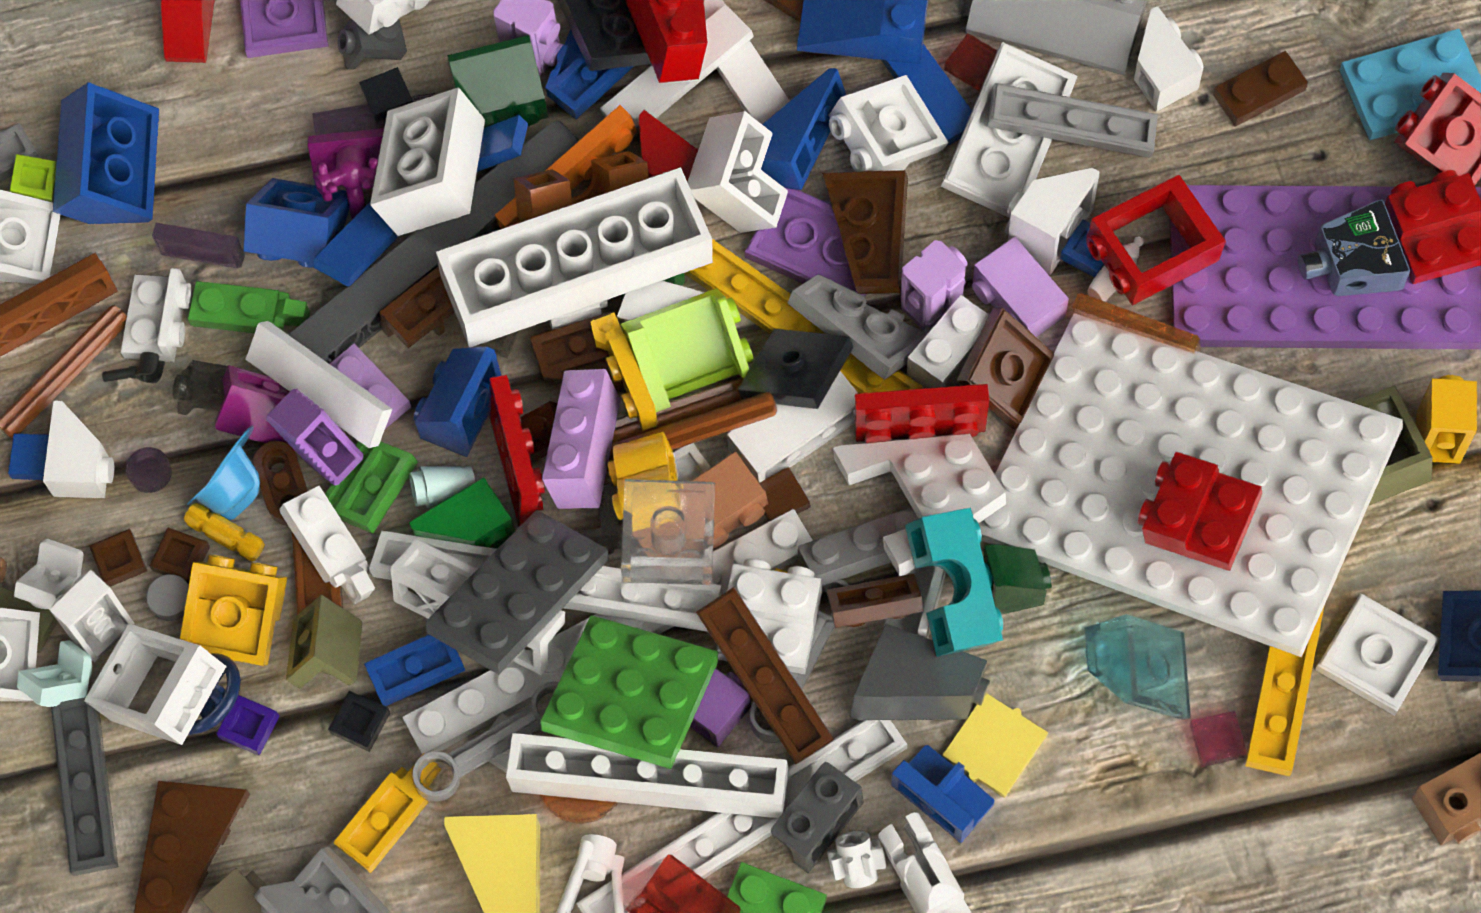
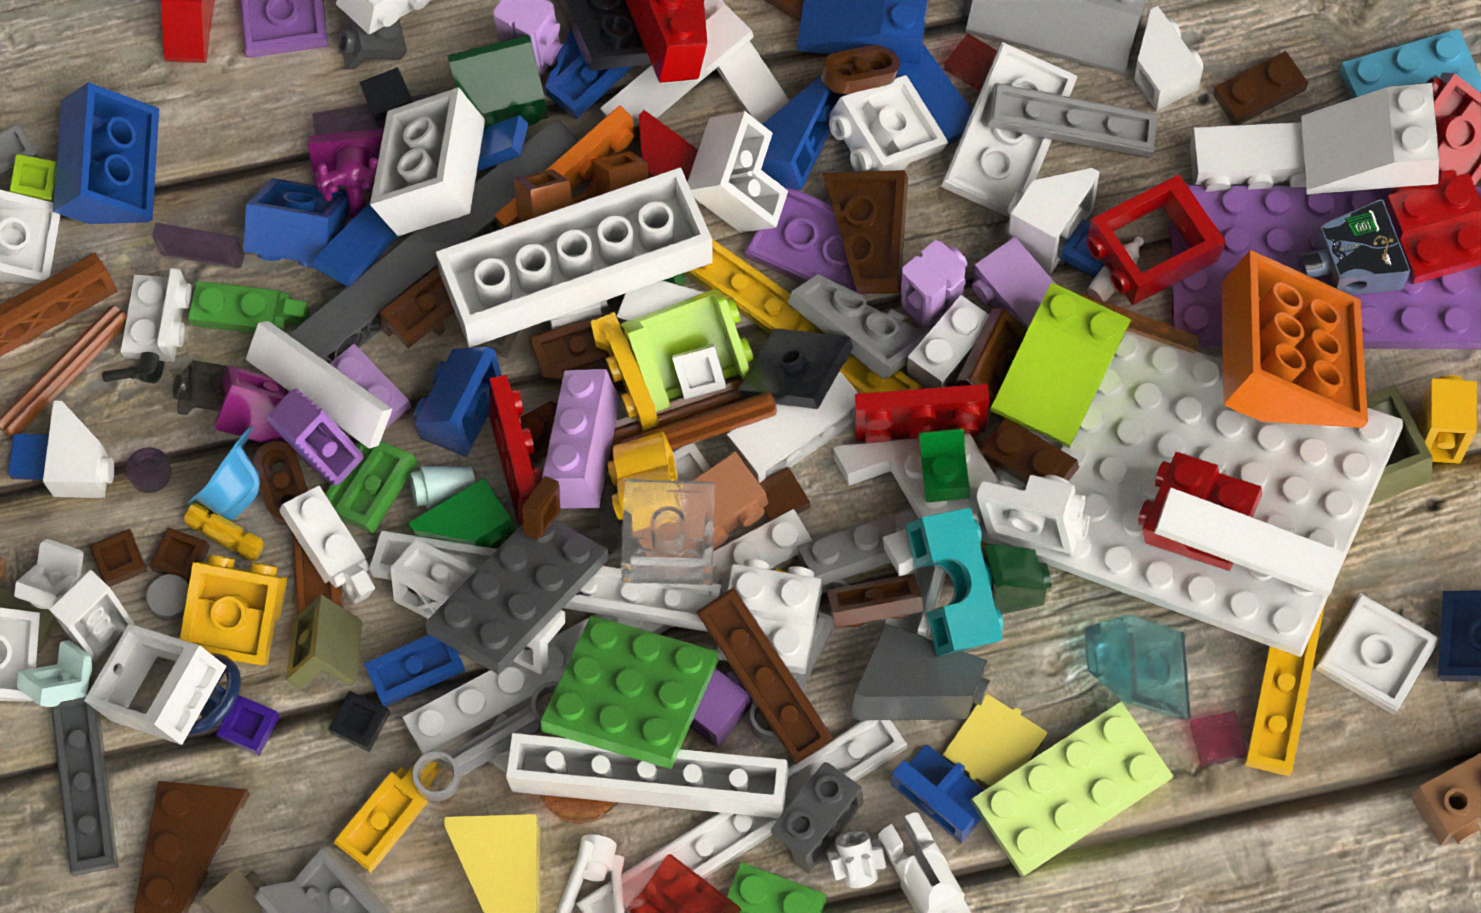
(541, 508): none -> reddish brown tile
(699, 371): none -> white plate
(860, 69): none -> reddish brown plate
(944, 464): none -> green slope
(1026, 454): none -> reddish brown plate
(1042, 515): none -> white plate
(1060, 364): none -> lime slope
(1071, 789): none -> yellowish green plate
(1248, 156): none -> white brick
(1249, 542): none -> white tile
(1291, 347): none -> orange slope
(1372, 141): none -> white slope

